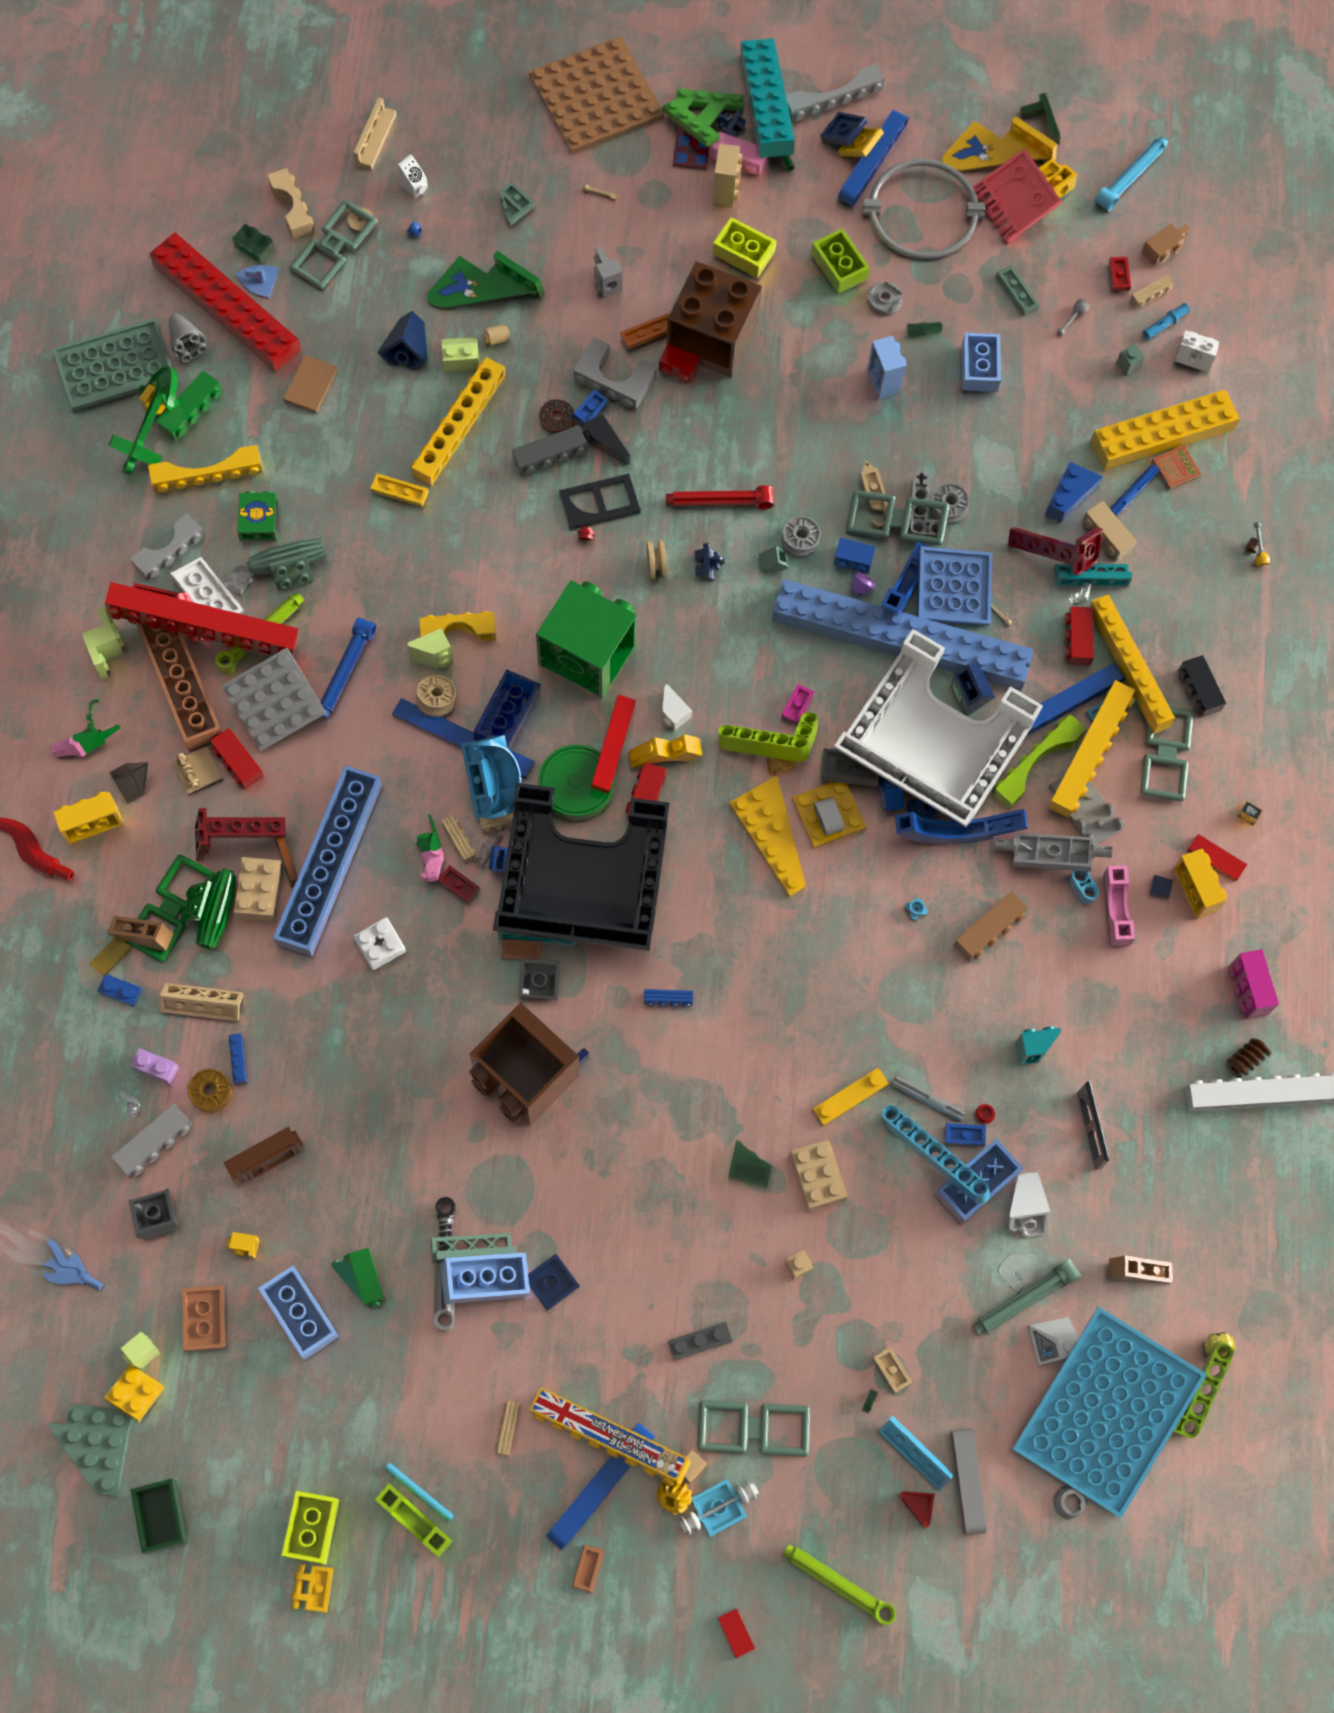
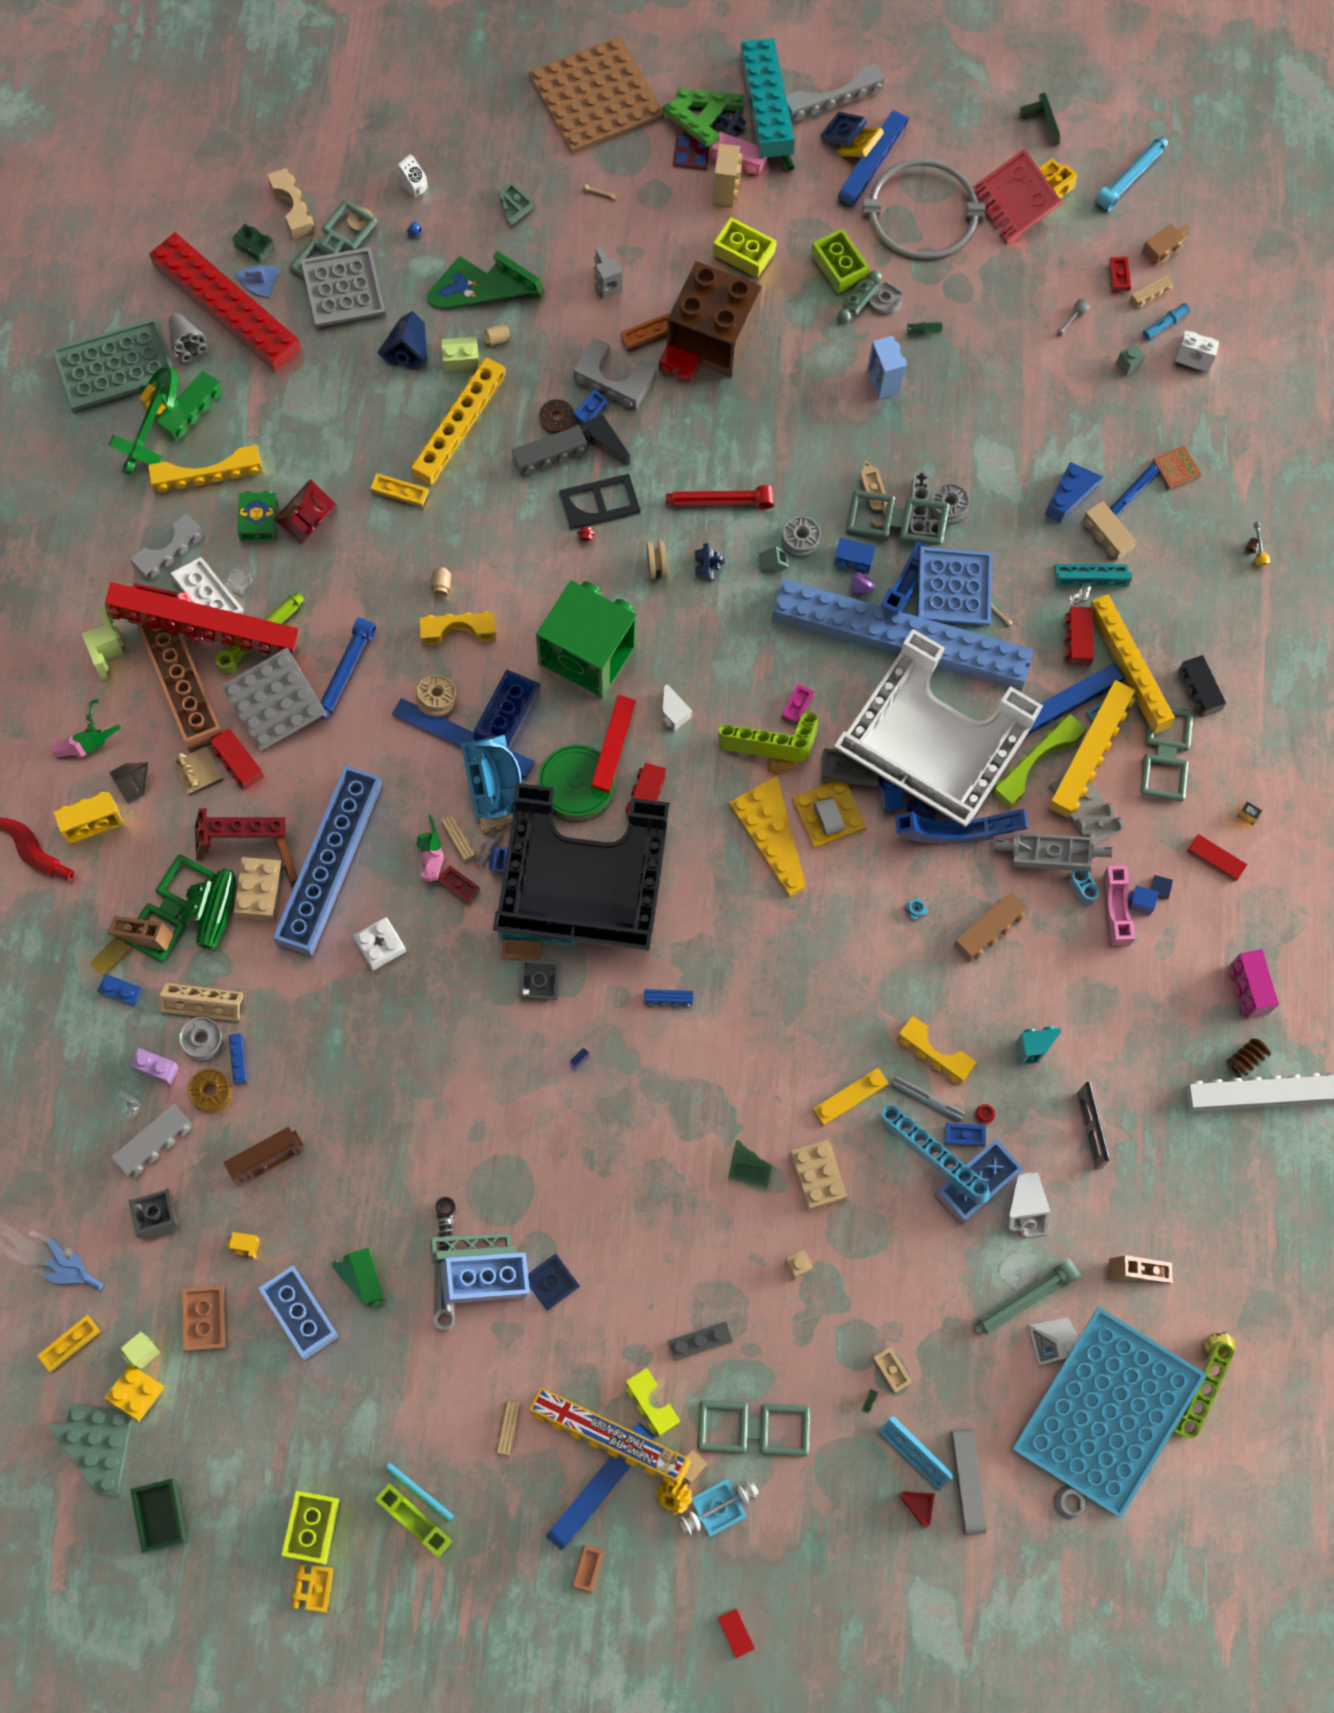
(68, 1343): none -> yellow plate
(201, 1027): none -> light grey wheel
(288, 562): sand green plate -> none
(305, 512): none -> dark red piece
(310, 384): medium nougat tile -> none
(343, 287): none -> light grey plate
(373, 135): tan fence -> none
(431, 650): yellowish green slope -> none
(440, 582): none -> tan brick
(523, 1066): reddish brown piece -> none
(659, 750): yellow arch -> none
(660, 1419): none -> neon yellow arch
(839, 1584): lime piece -> none
(859, 296): none -> sand green plate
(955, 1065): none -> yellow arch
(971, 688): dark blue slope -> none
(981, 362): light blue brick -> none
(983, 149): yellow piece -> none
(1017, 290): sand green tile -> none
(1081, 555): dark red bracket -> none
(1142, 899): none -> blue brick
(1164, 429): yellow brick -> none
(1200, 883): yellow brick -> none

